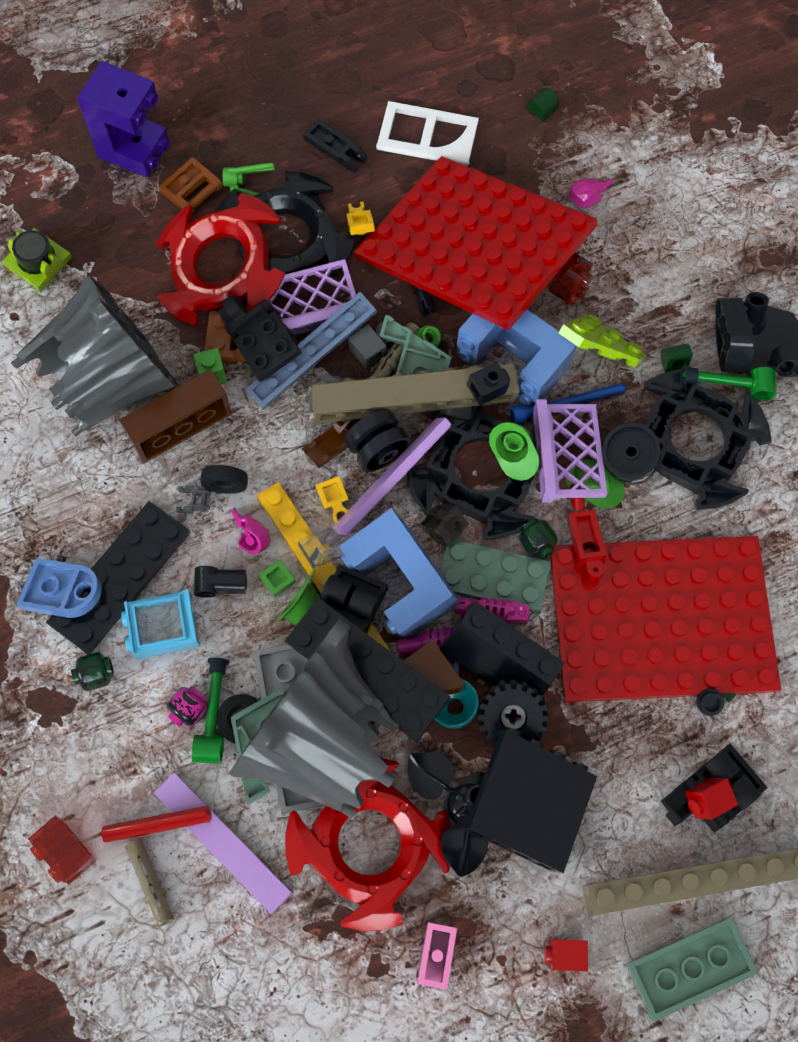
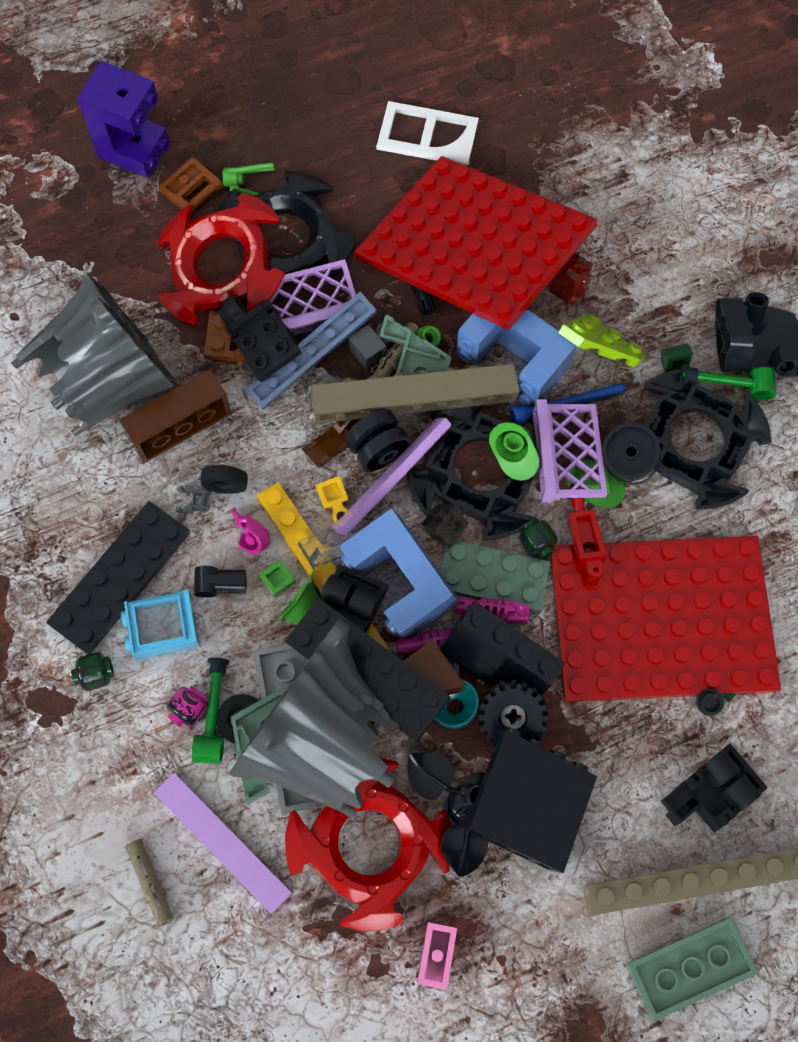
(35, 254): piece -> none
(57, 589): medium blue tile -> none
(61, 851): clear red brick -> none
(156, 824): red axle -> none
(210, 360): bright green brick -> none
(334, 145): black hinge -> none
(359, 220): yellow plate -> none
(488, 383): black brick -> none
(543, 103): dark green brick -> none
(567, 955): red brick -> none
(586, 191): dark pink piece -> none
(711, 798): red brick -> none

